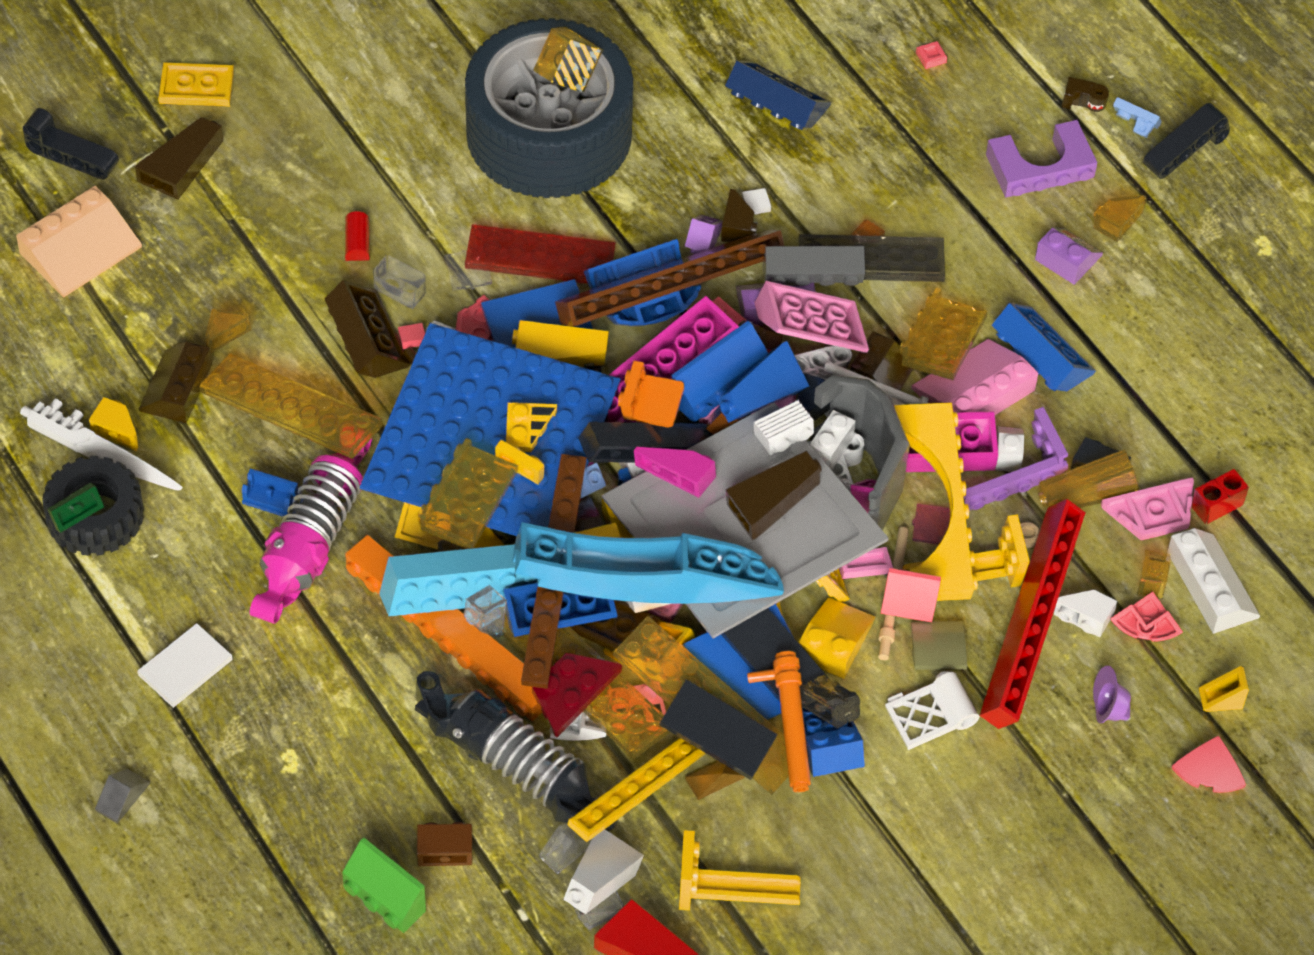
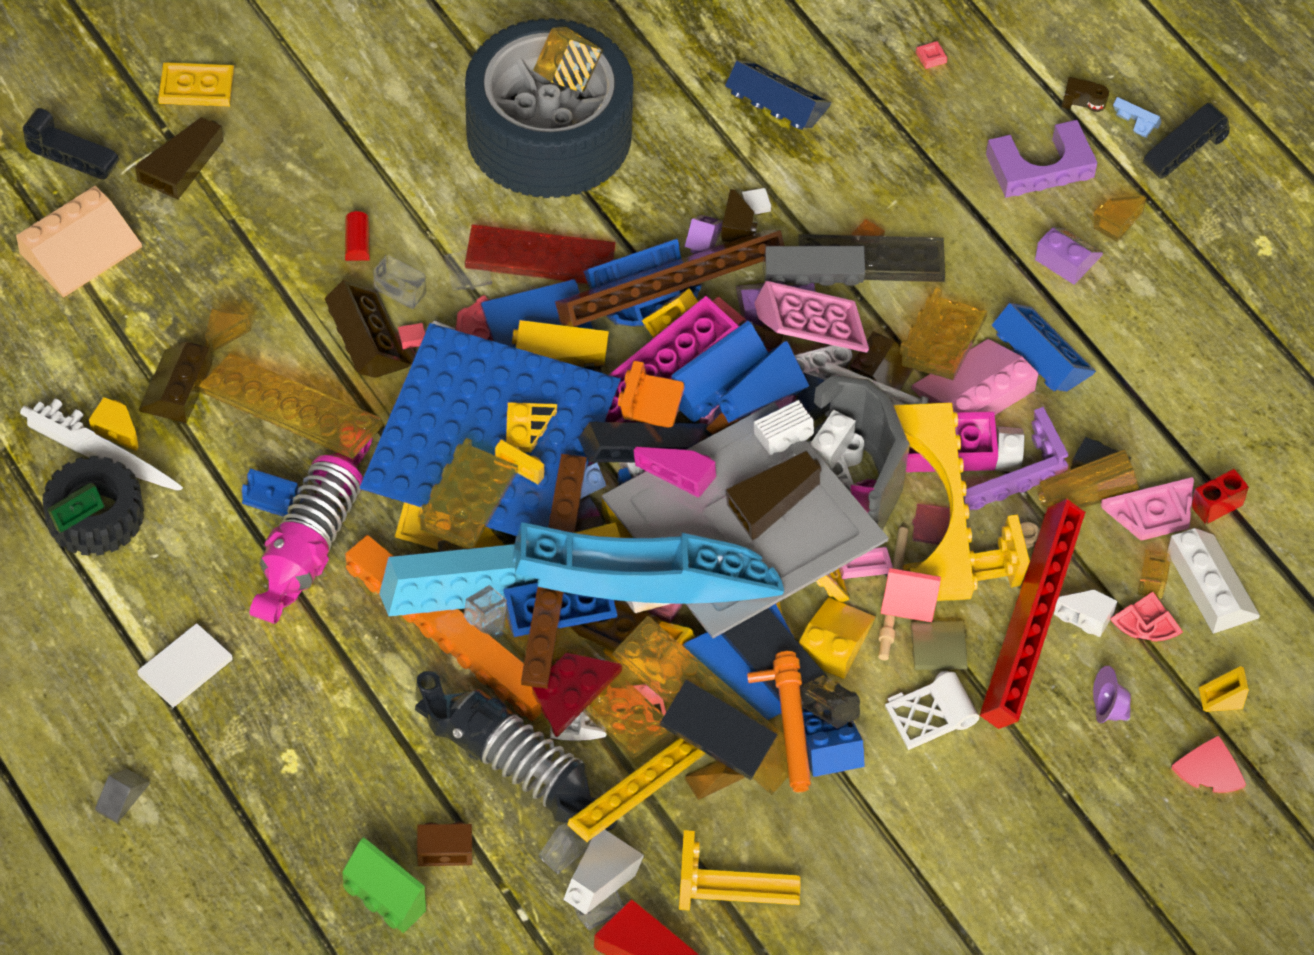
(669, 312): none -> yellow slope

